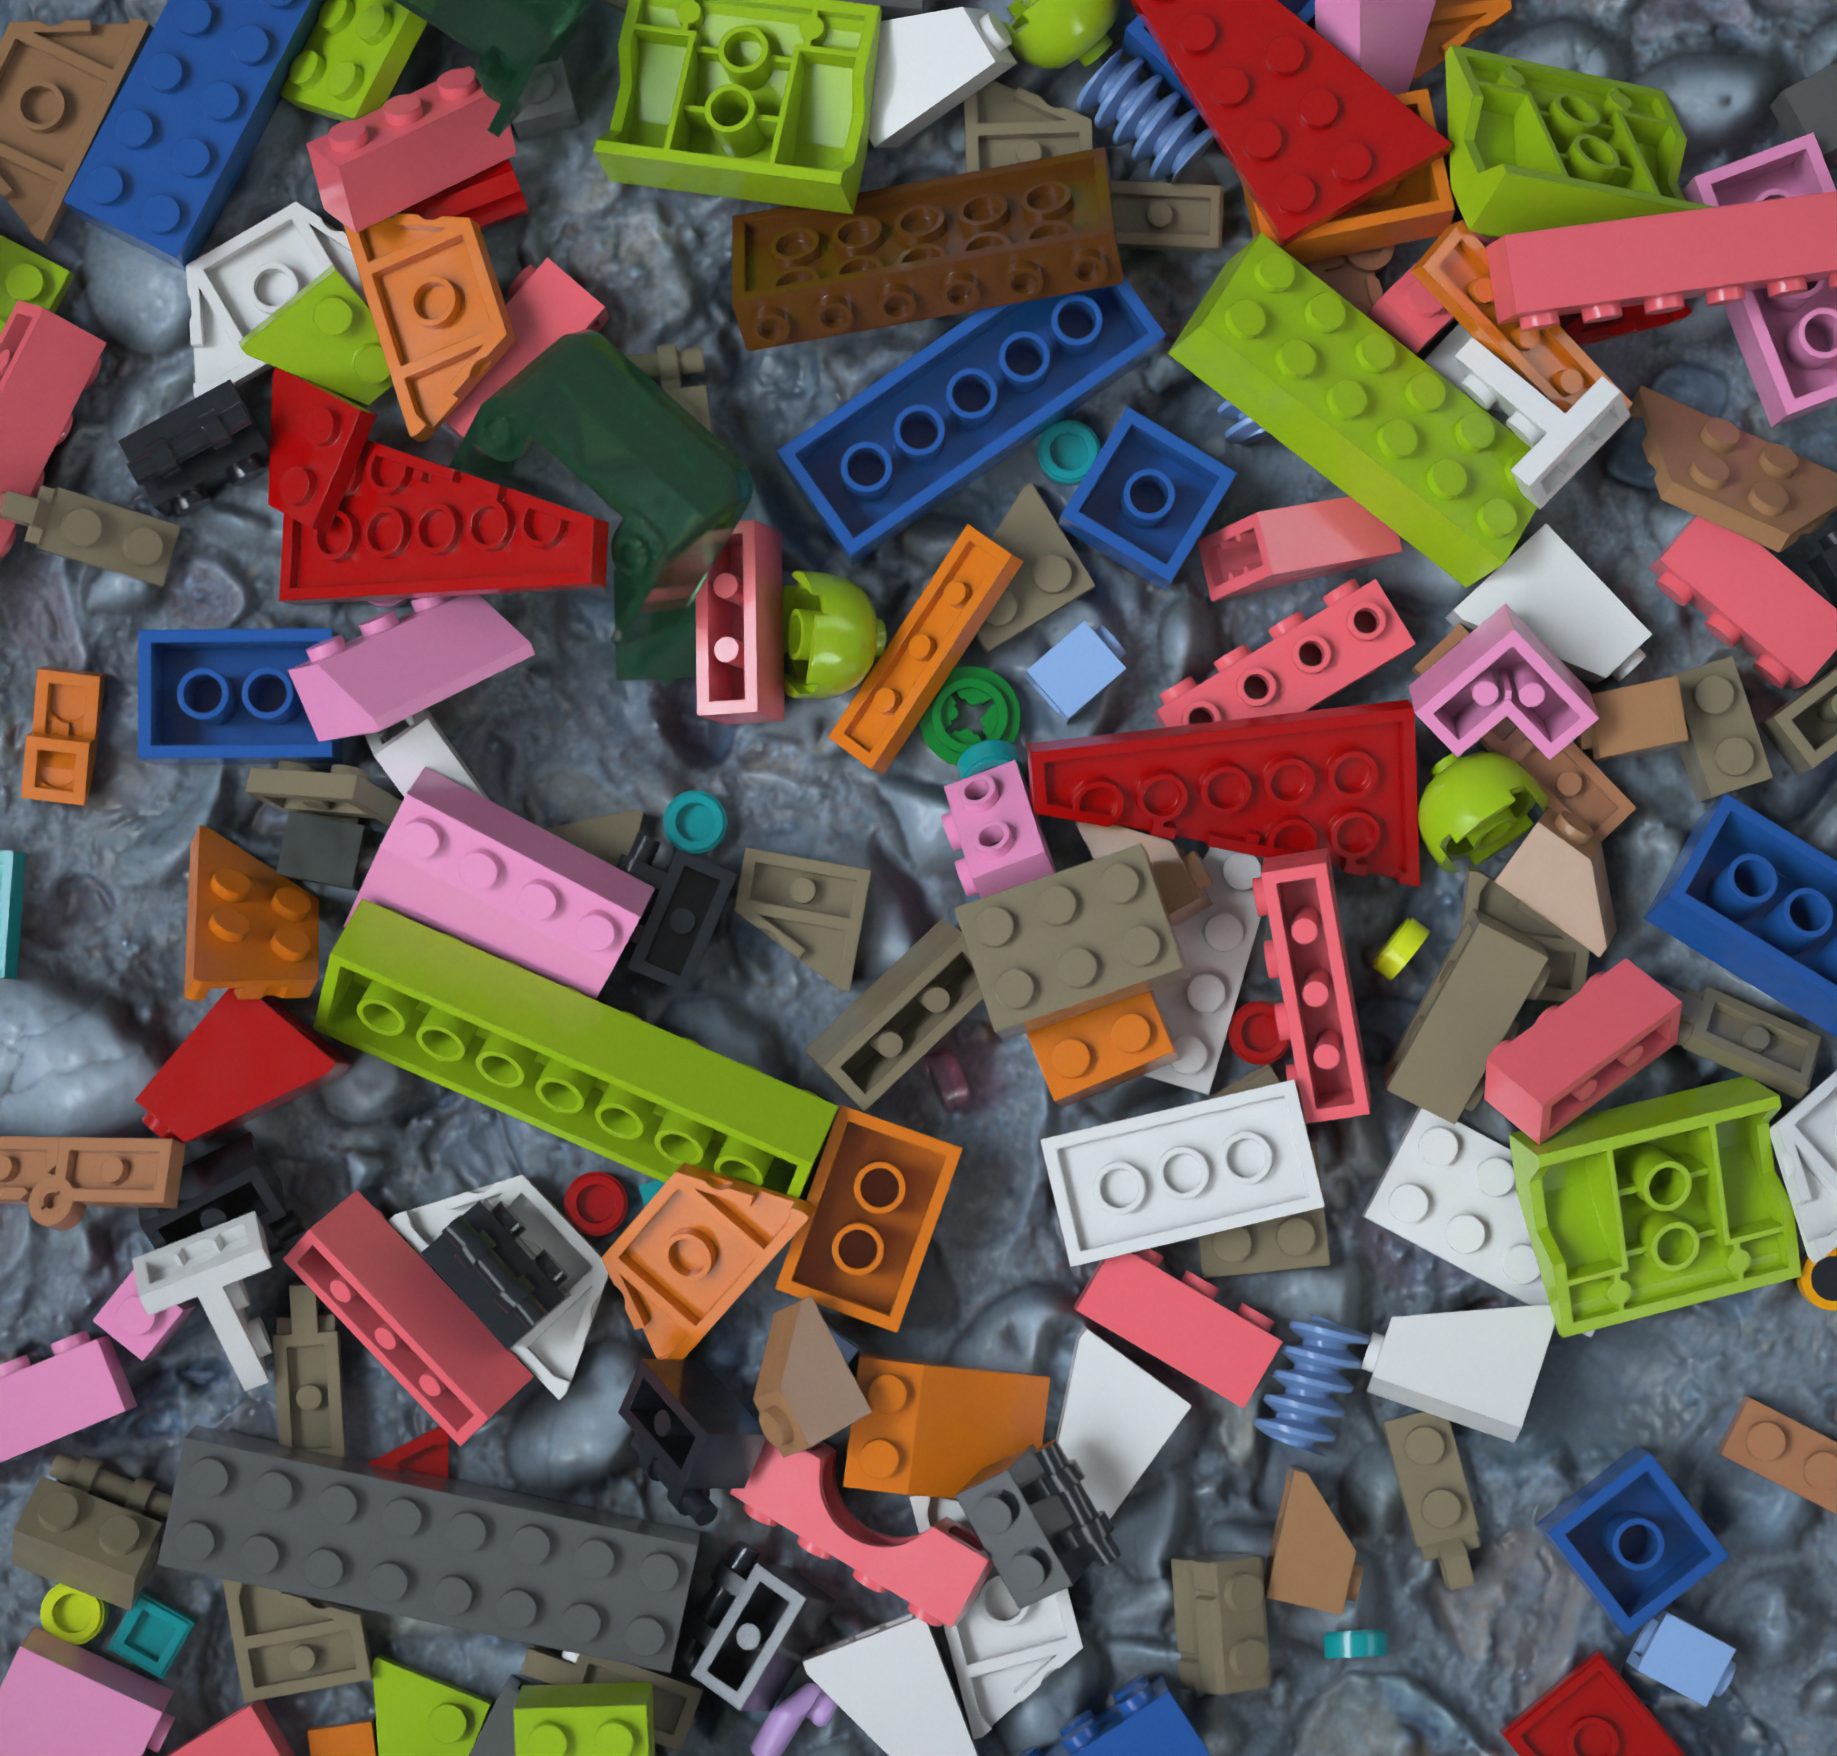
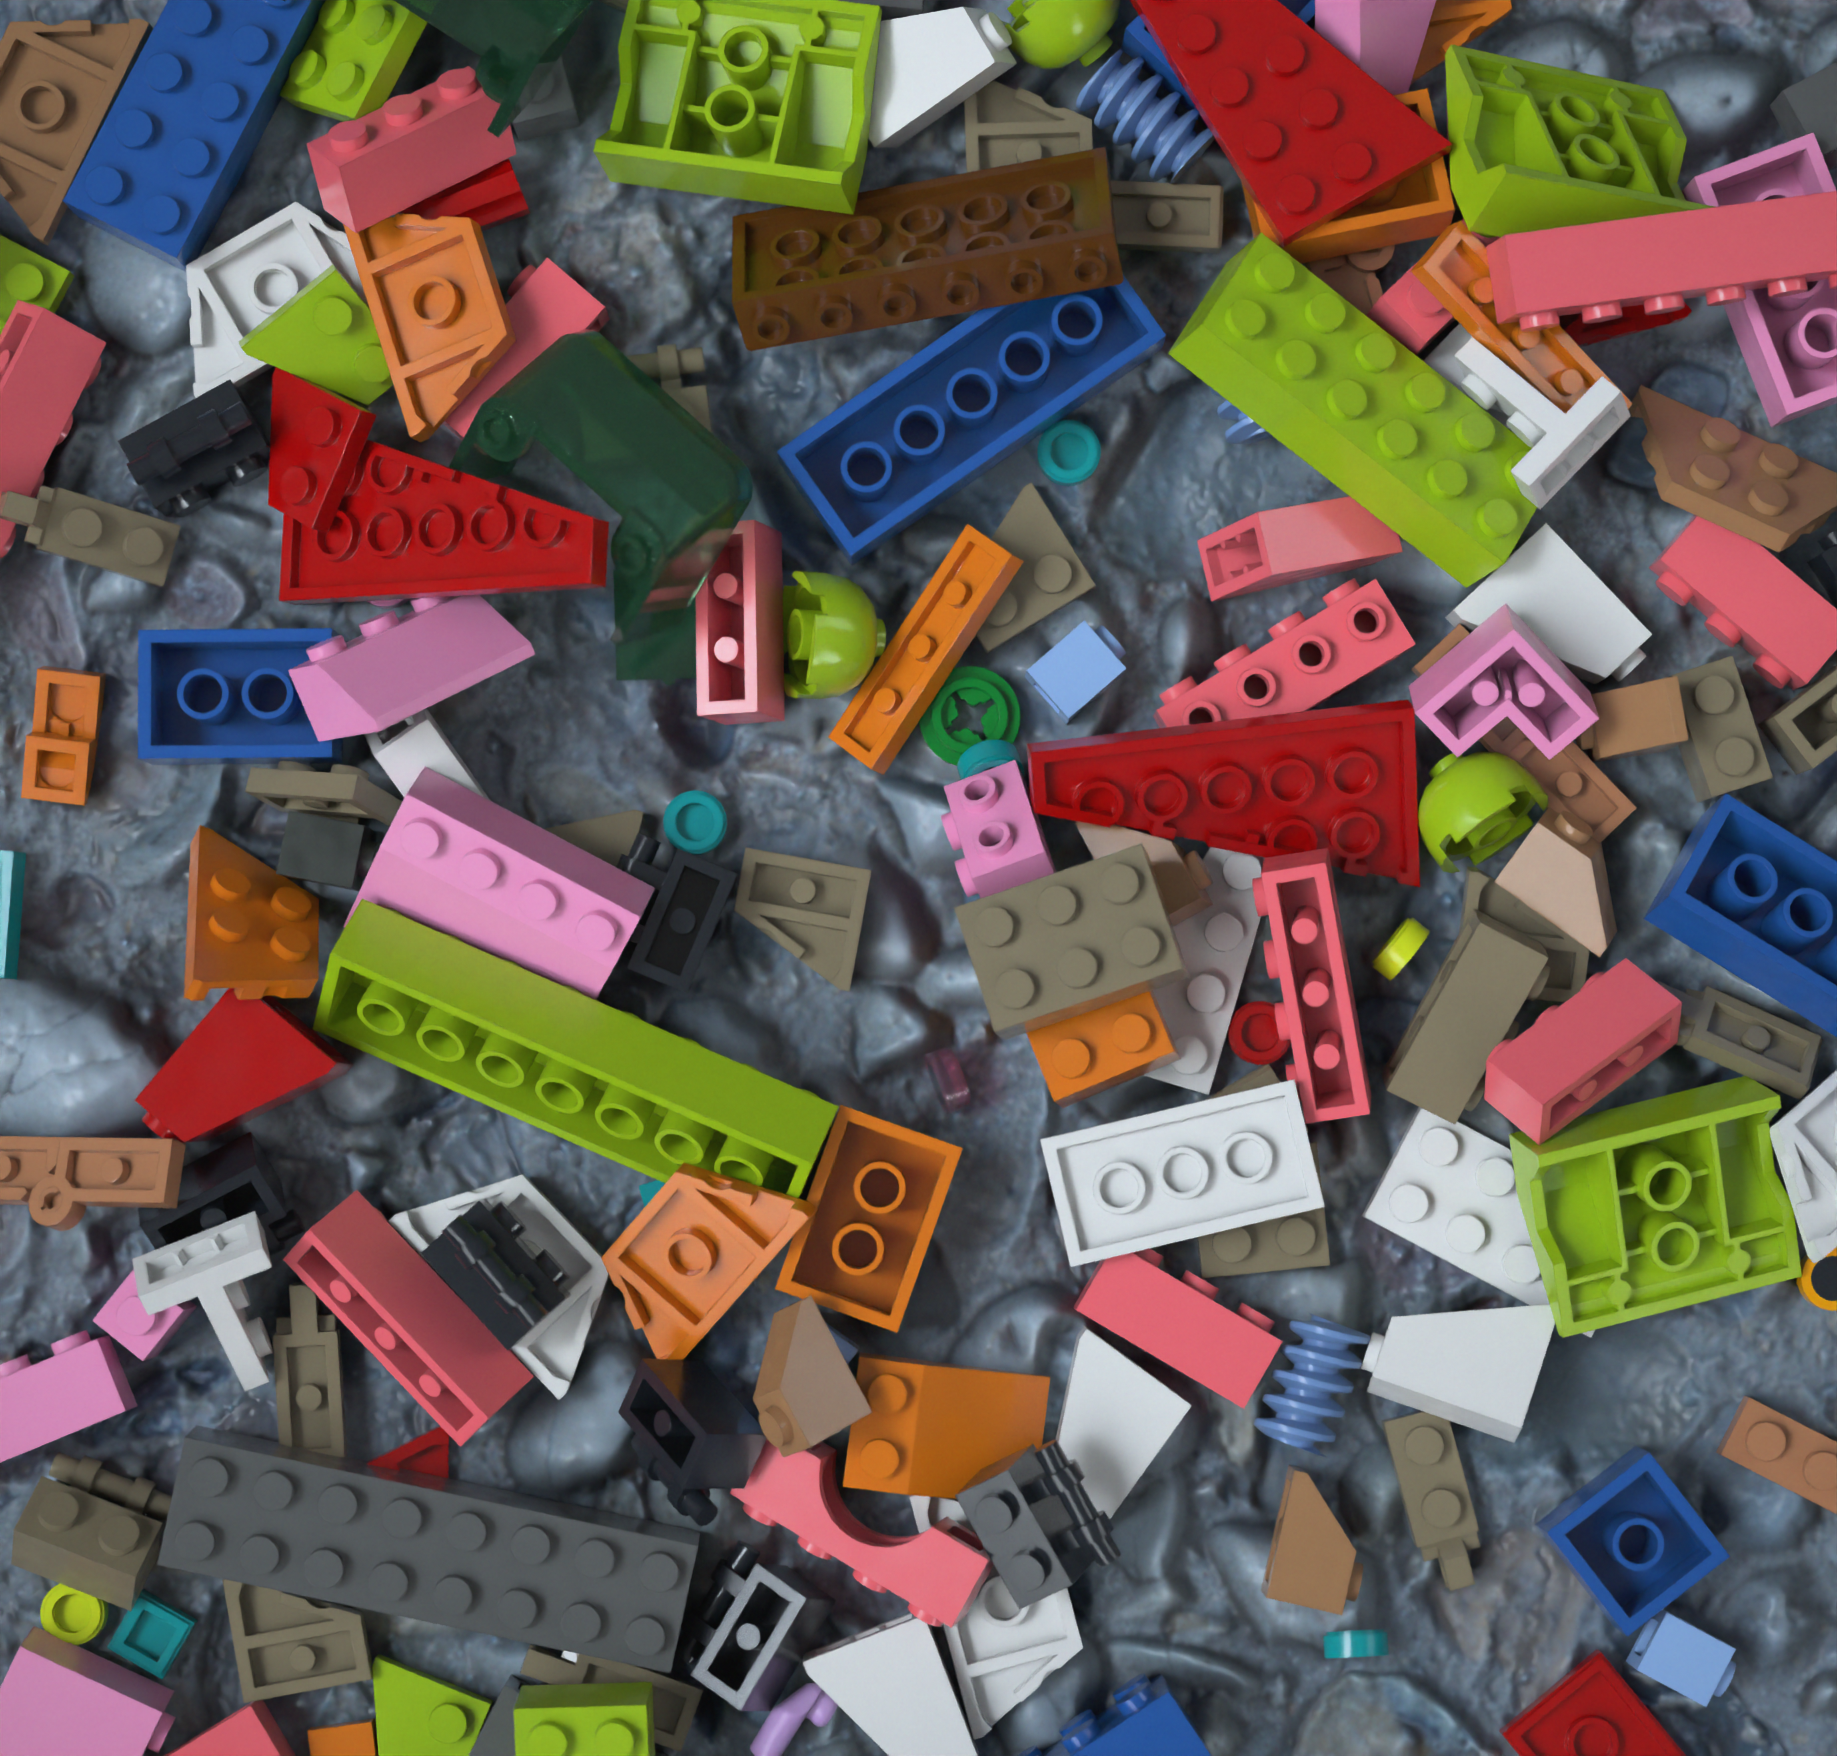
(596, 1203): red tile -> none
(899, 1017): dark tan brick -> none
(1146, 499): blue brick -> none
(1221, 1622): dark tan brick -> none

